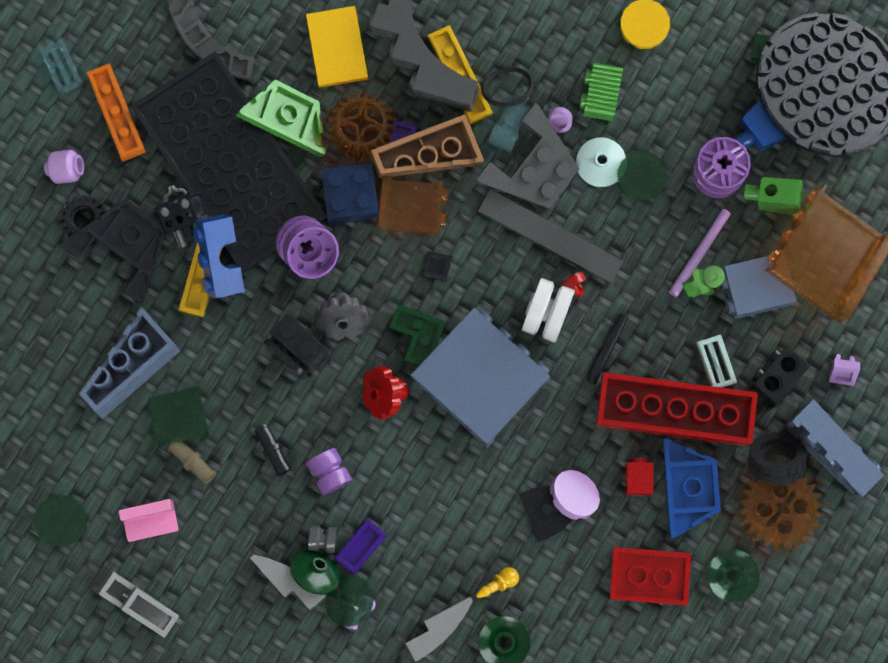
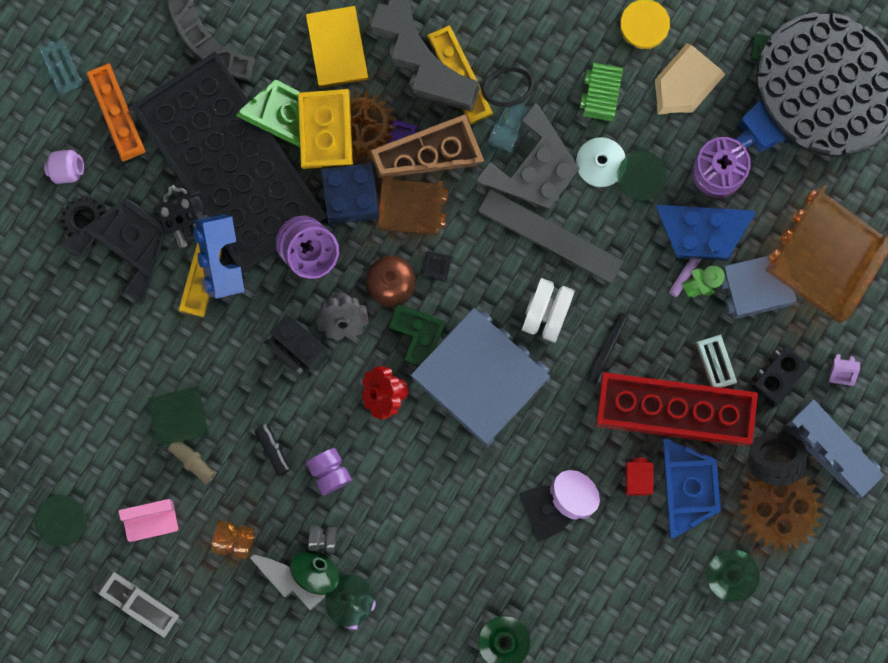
(129, 364): sand blue wedge -> none
(233, 540): none -> clear orange wheel
(325, 129): none -> yellow tile
(360, 546): dark purple tile -> none
(390, 281): none -> copper cylinder
(439, 629): light grey slope -> none
(507, 578): yellow bar -> none
(560, 119): lavender tile -> none
(574, 282): red tile -> none
(650, 576): red plate -> none
(686, 81): none -> tan tile
(704, 231): none -> blue wing
(786, 198): bright green torso -> none

